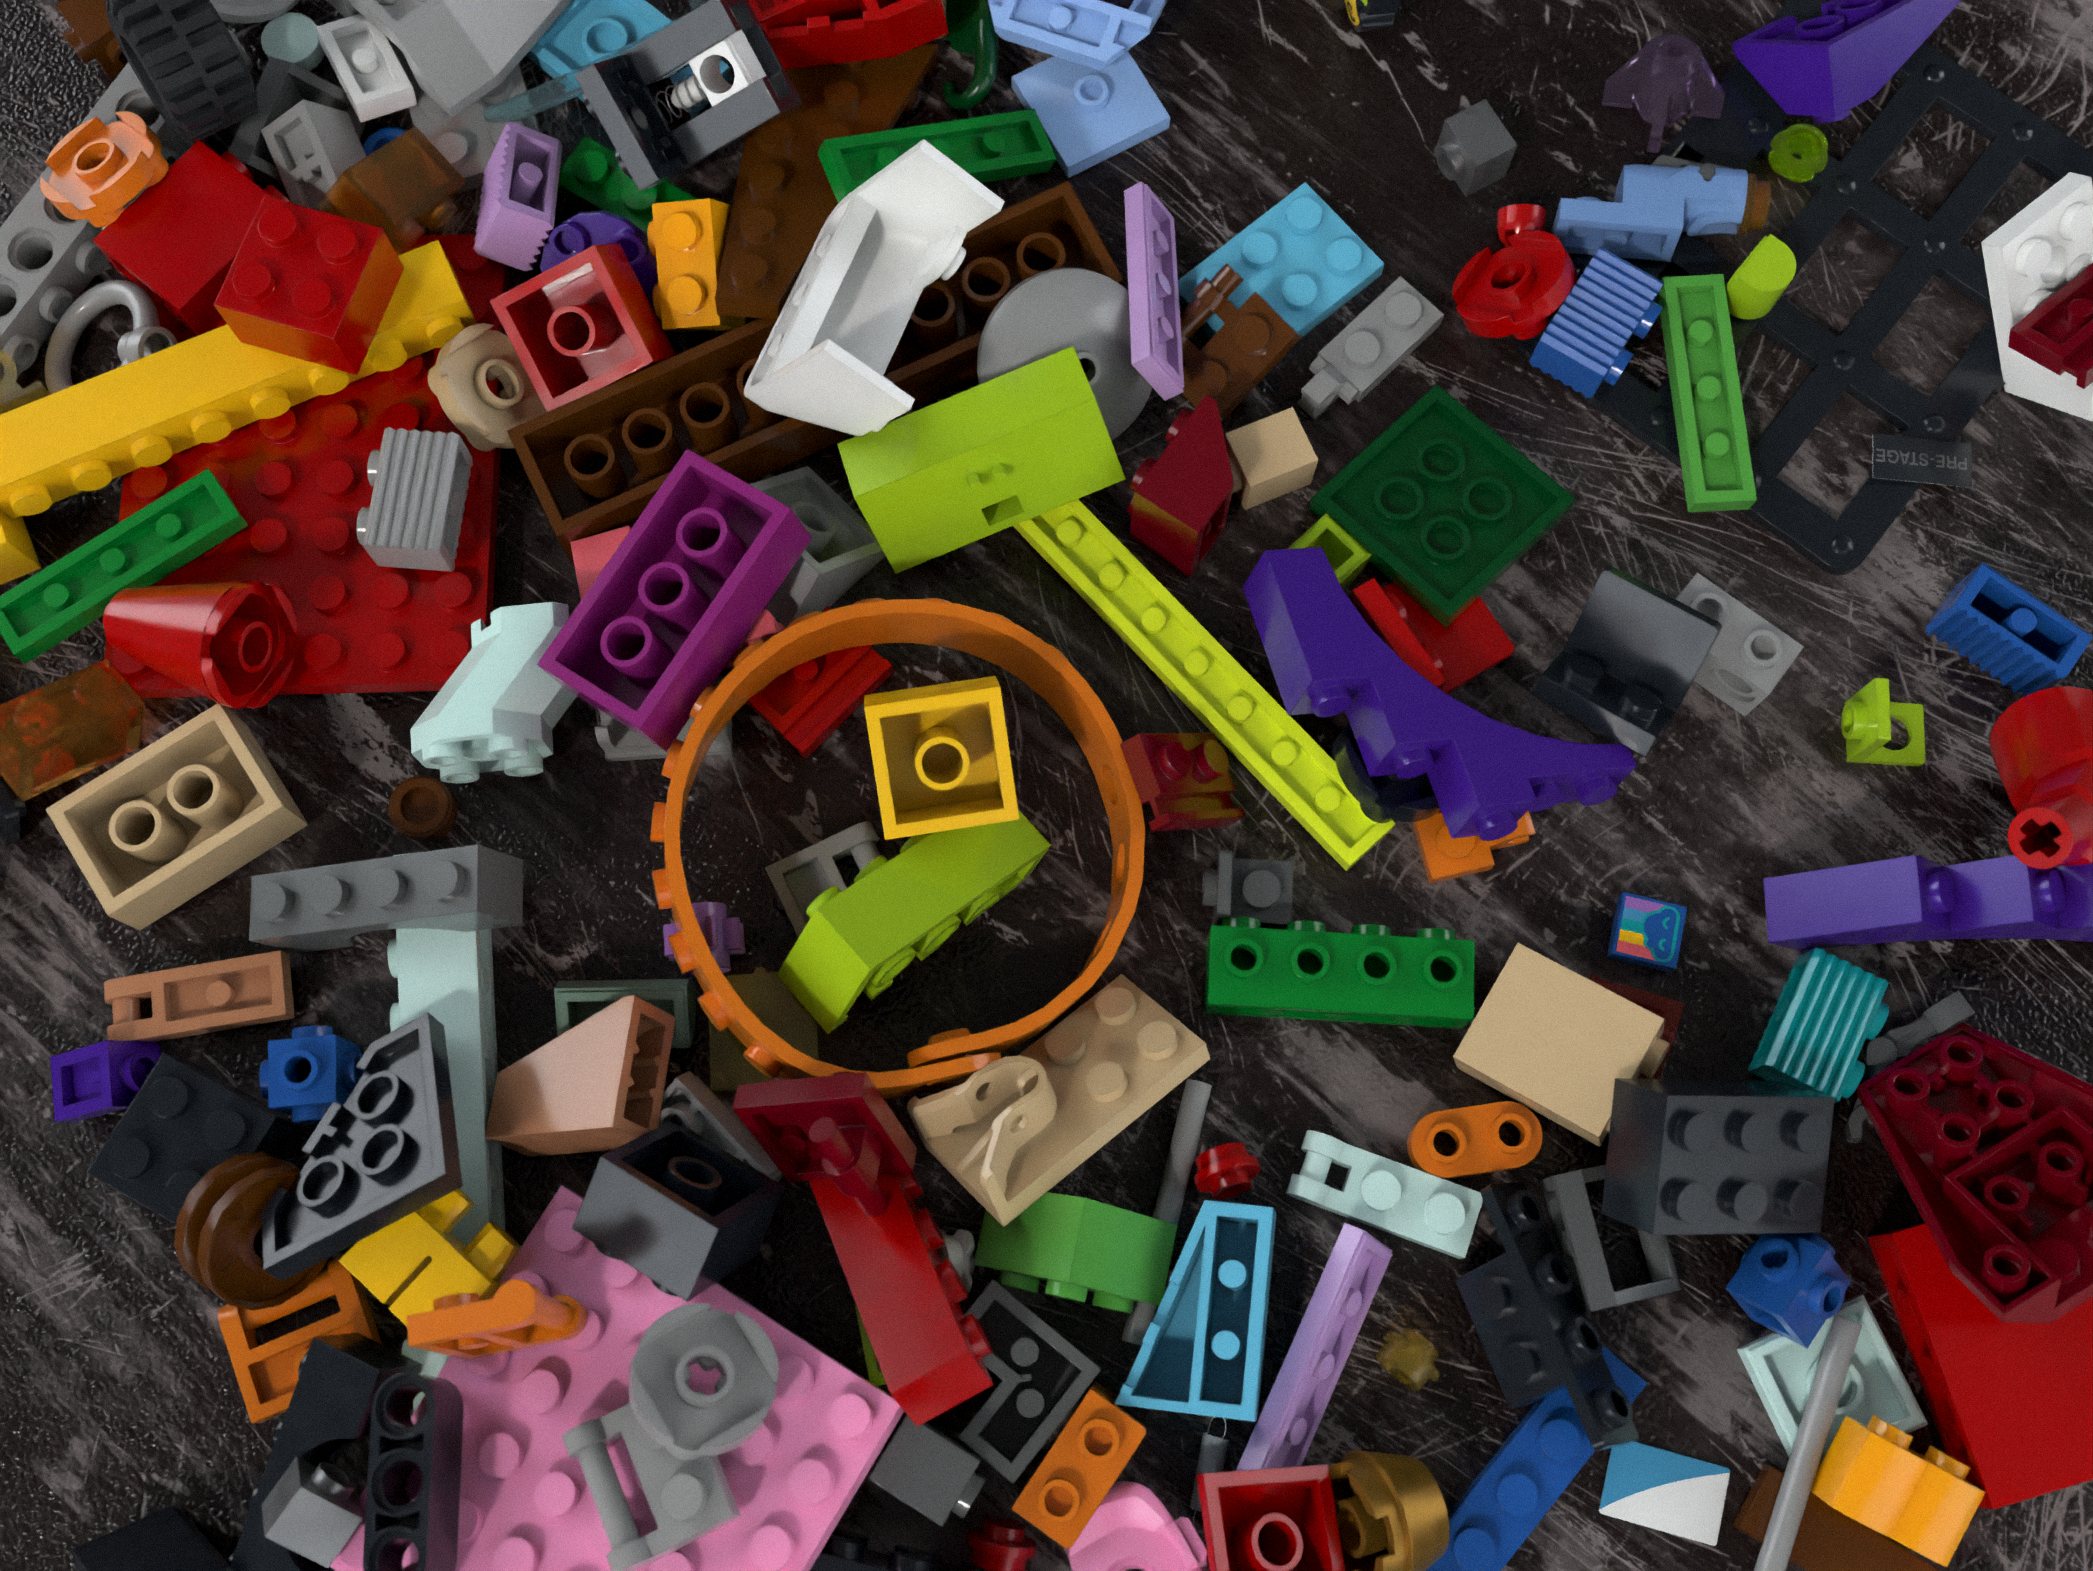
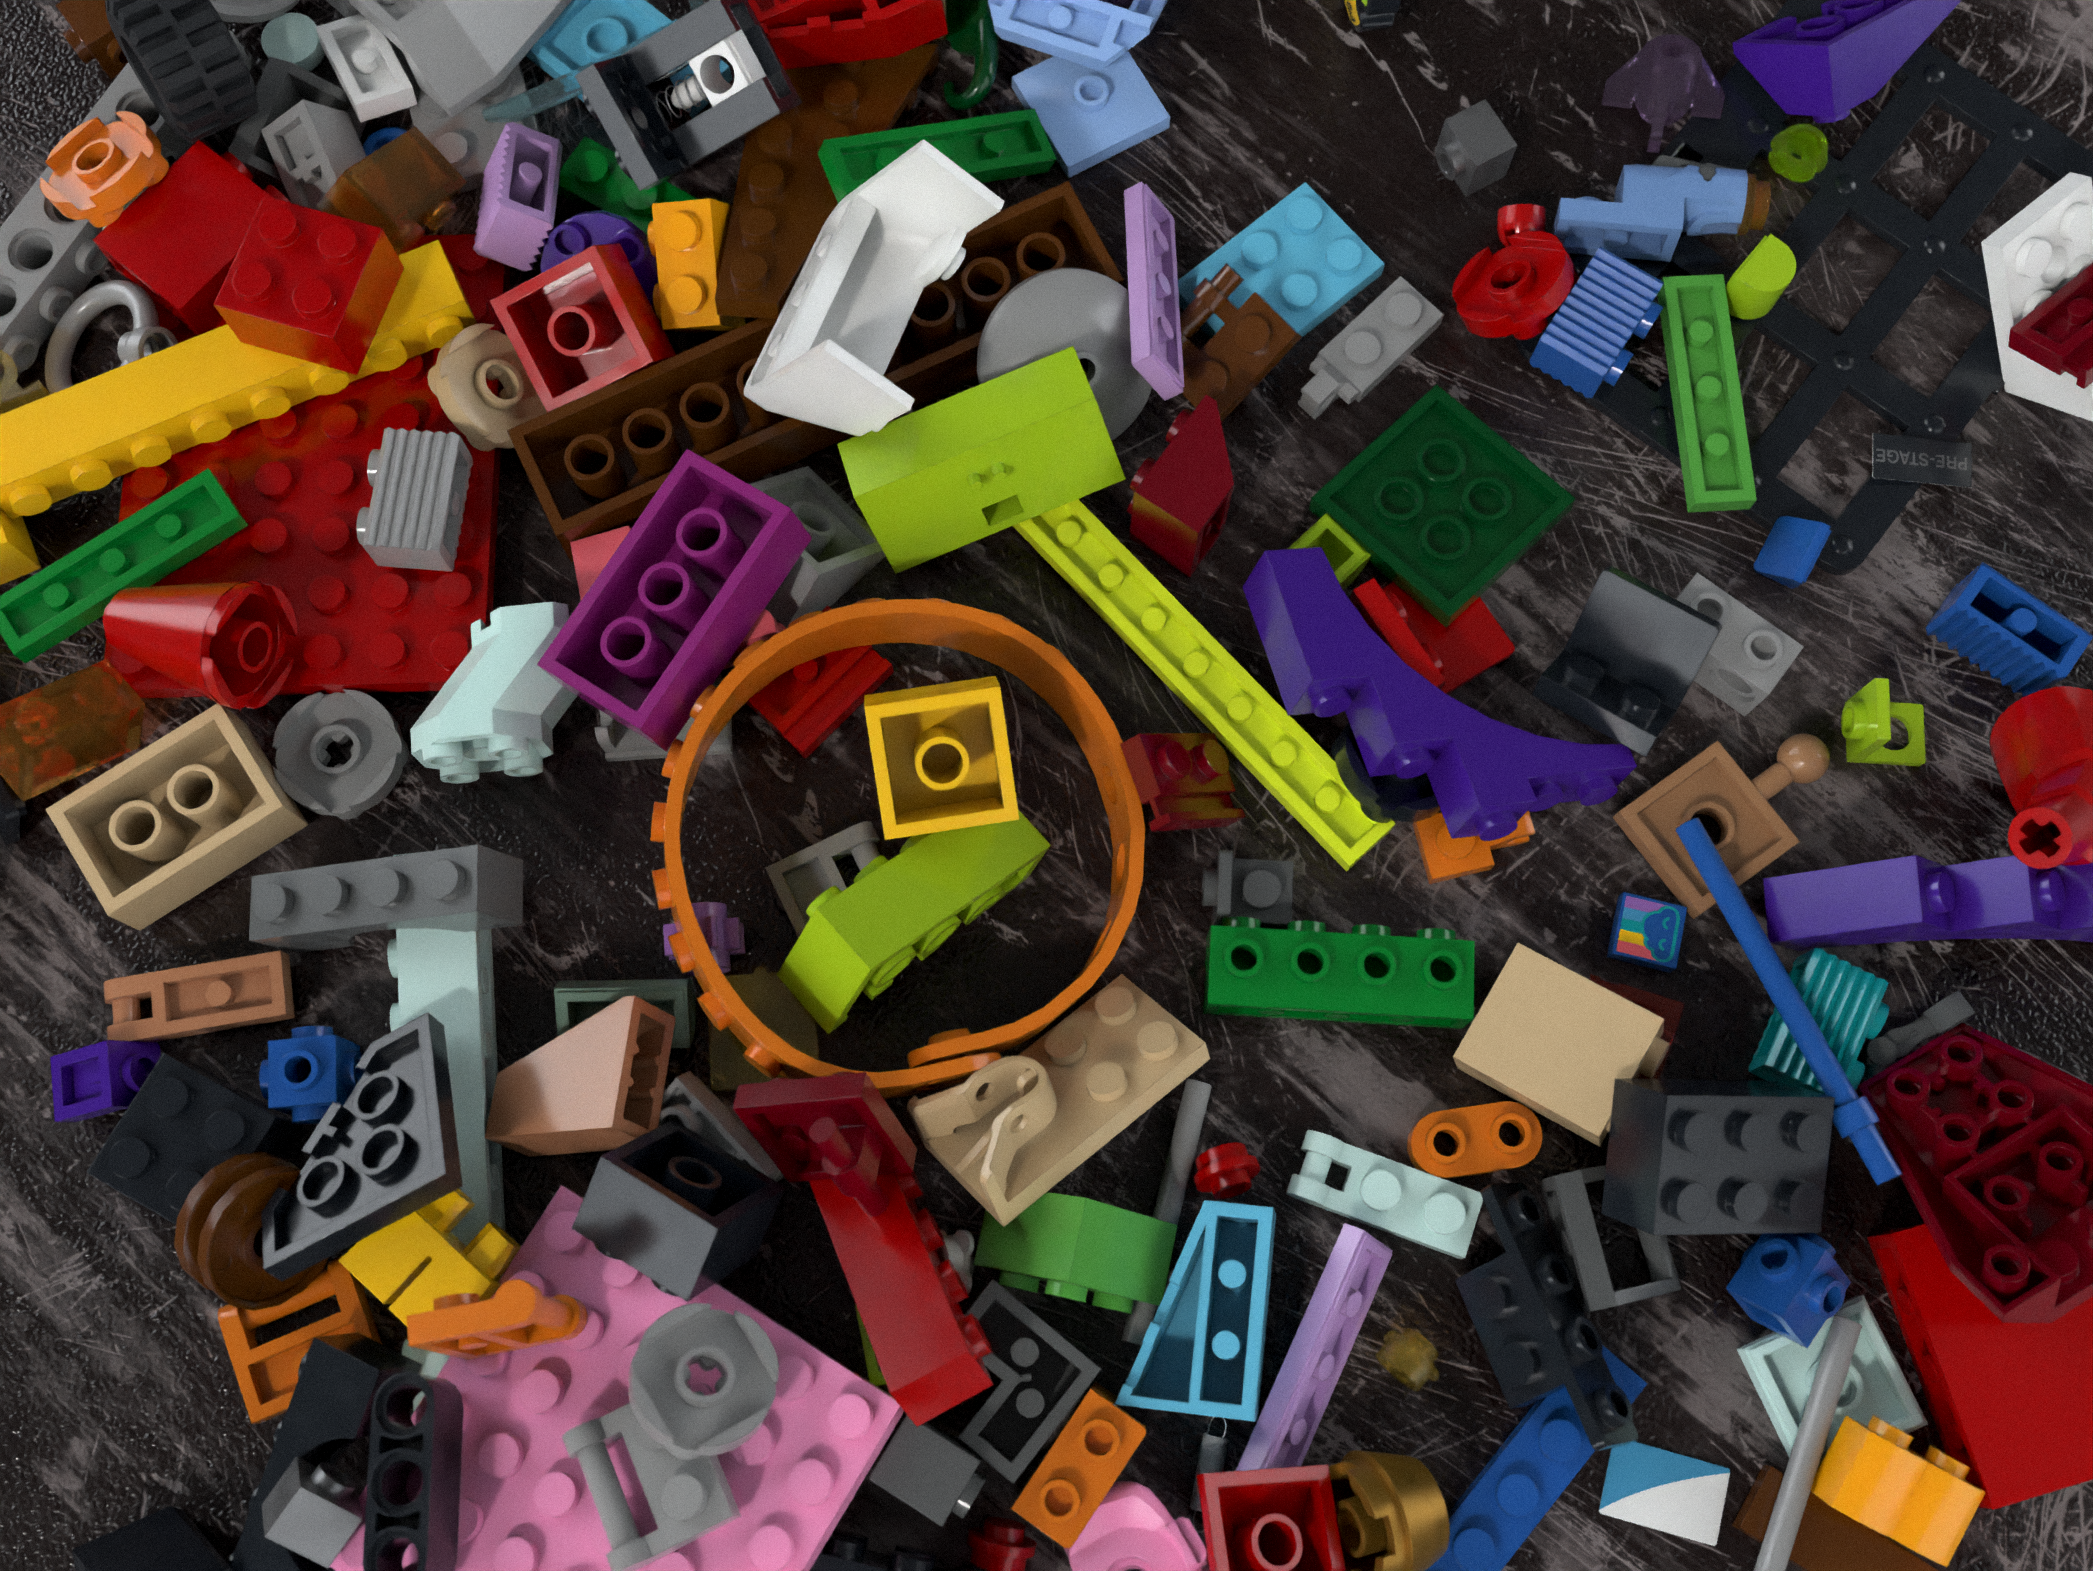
(347, 788): none -> light grey plate
(423, 808): reddish brown tile -> none
(1270, 458): tan brick -> none
(1719, 788): none -> medium nougat plate
(1791, 550): none -> blue slope
(1851, 1115): none -> blue bar

